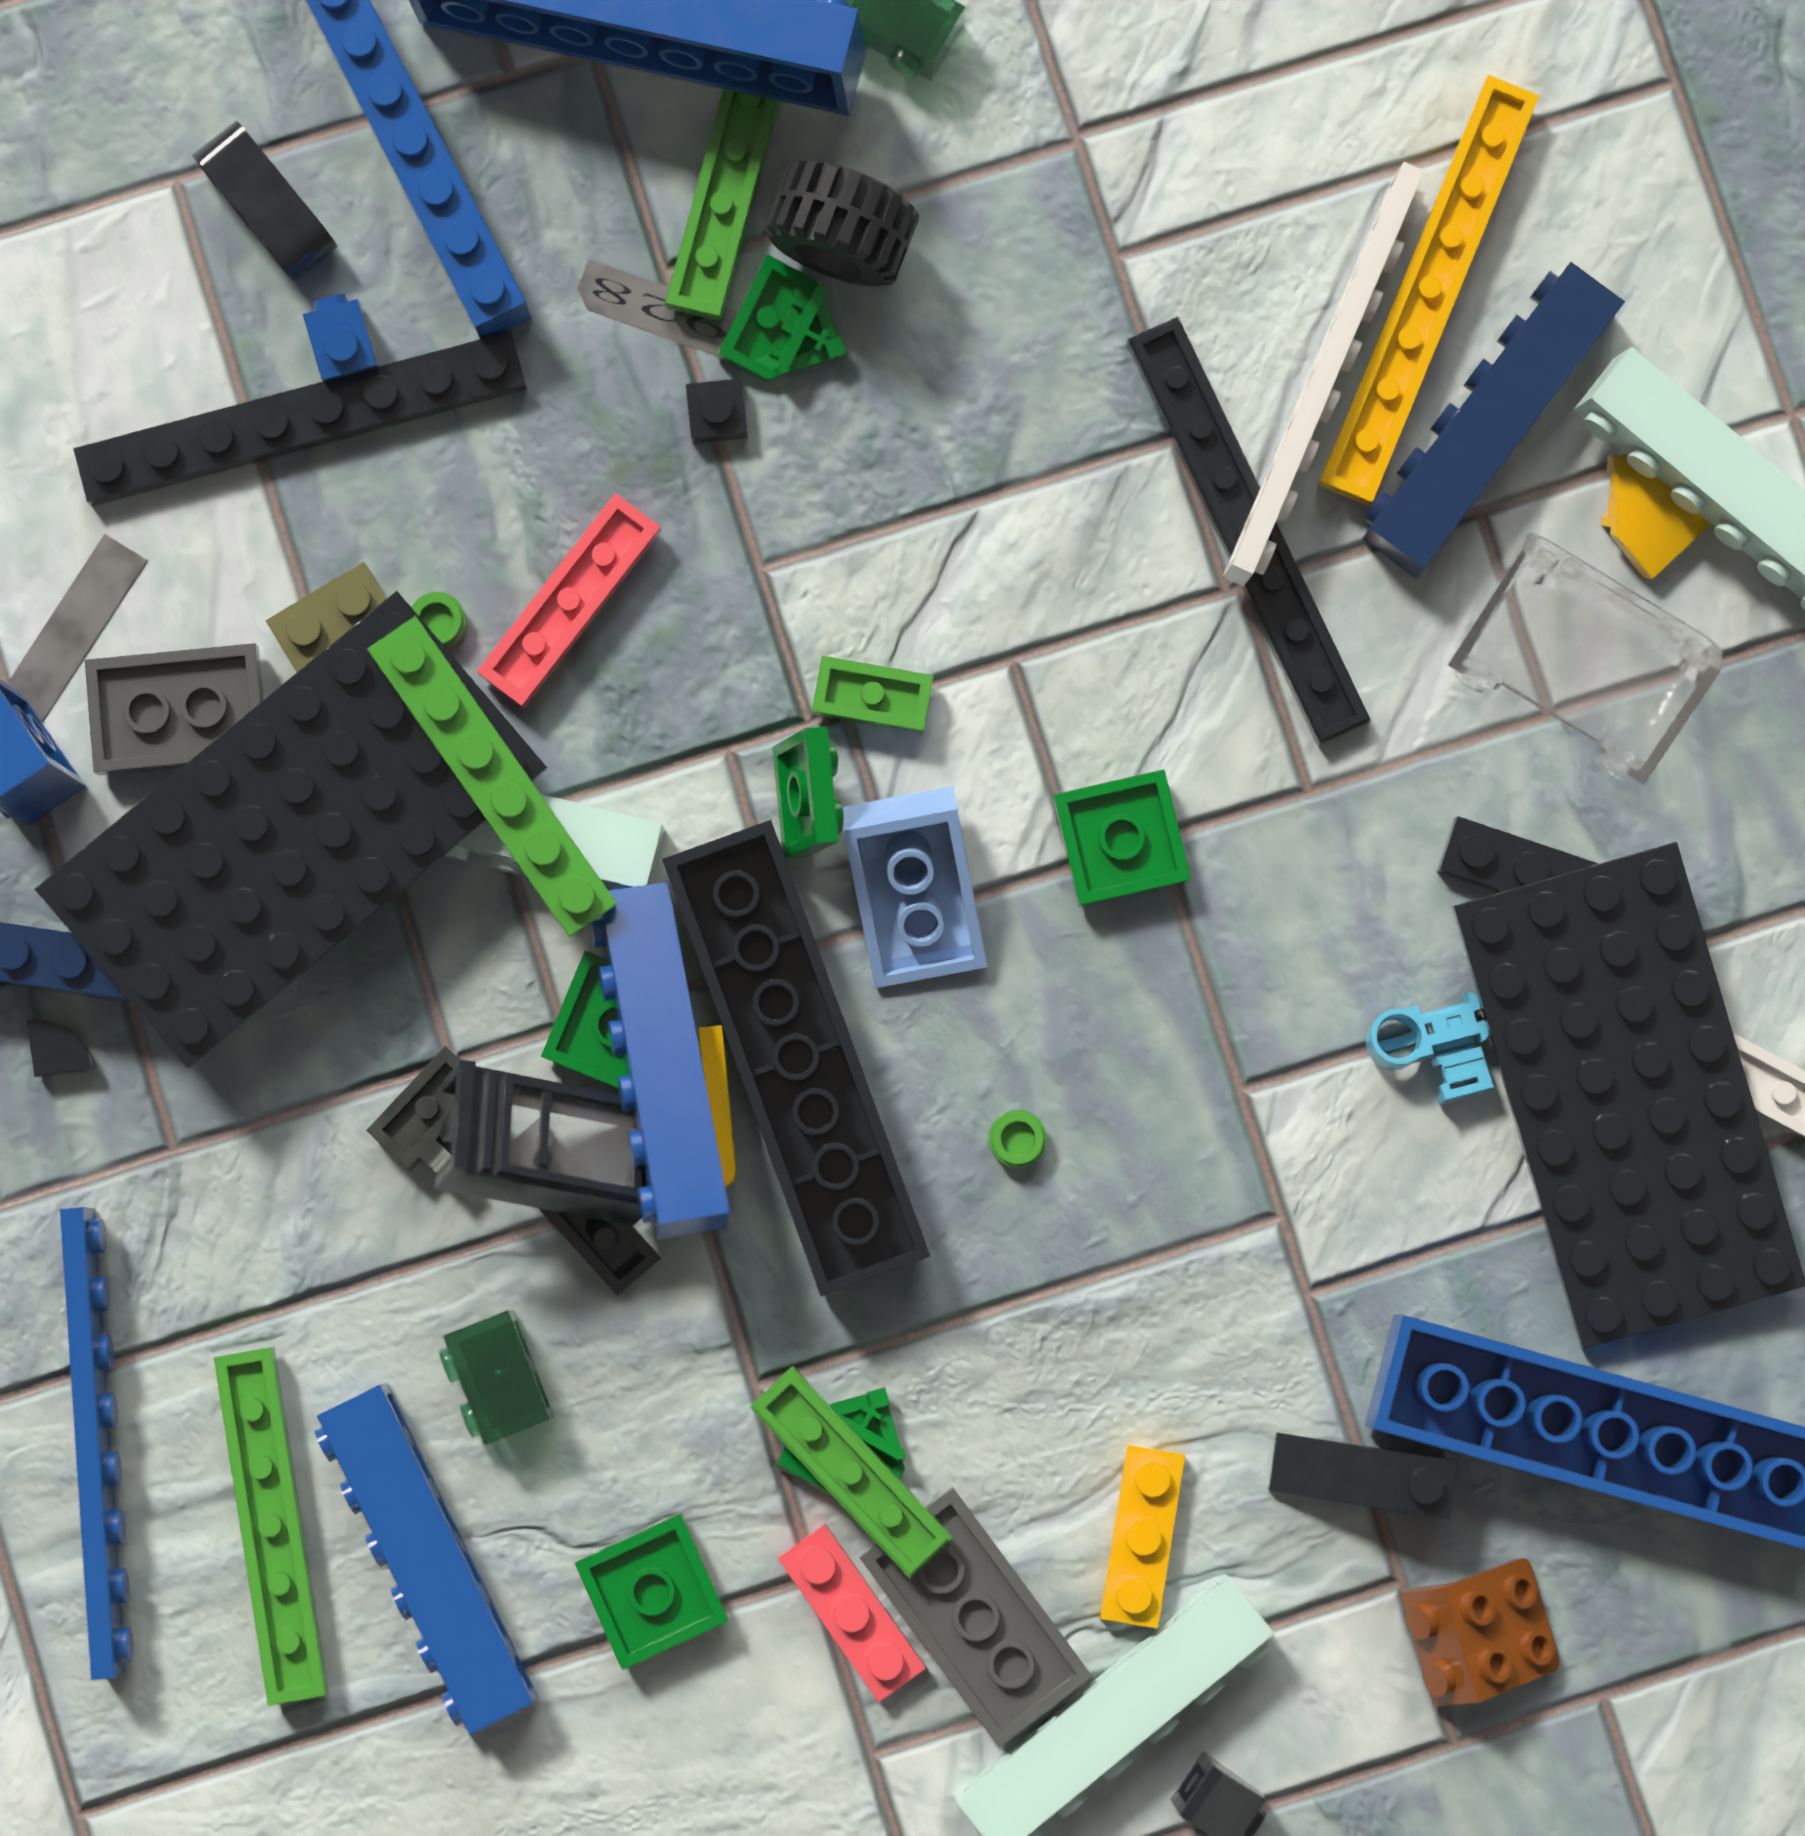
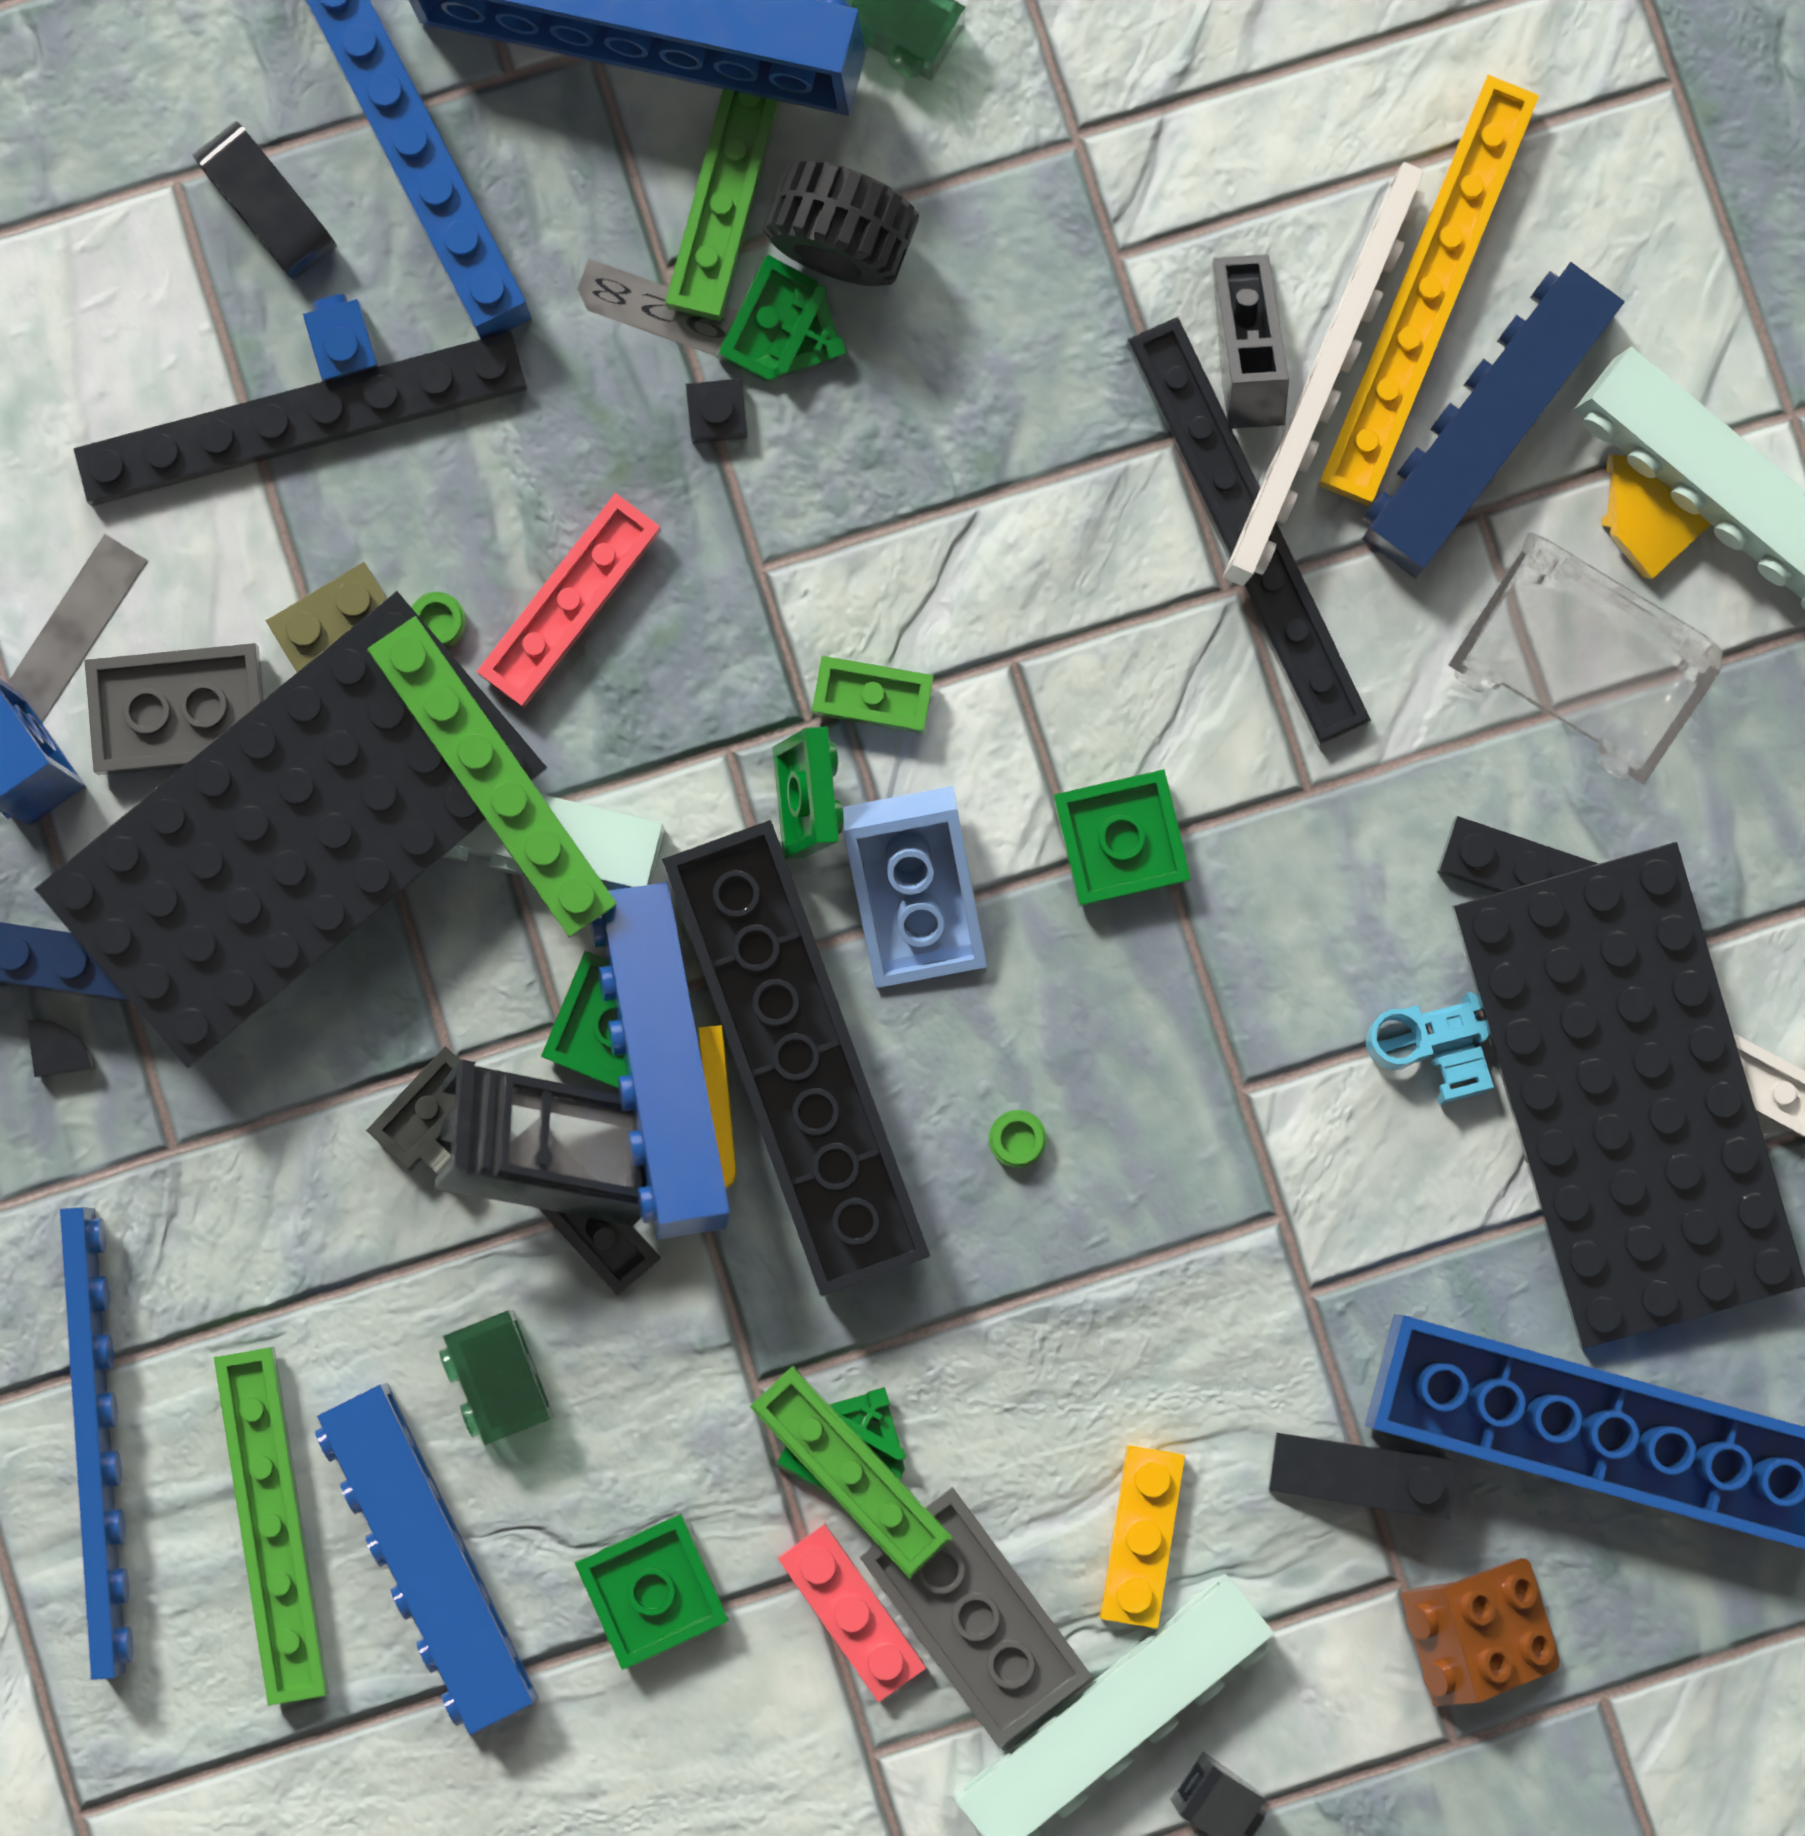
(1250, 342): none -> black slope

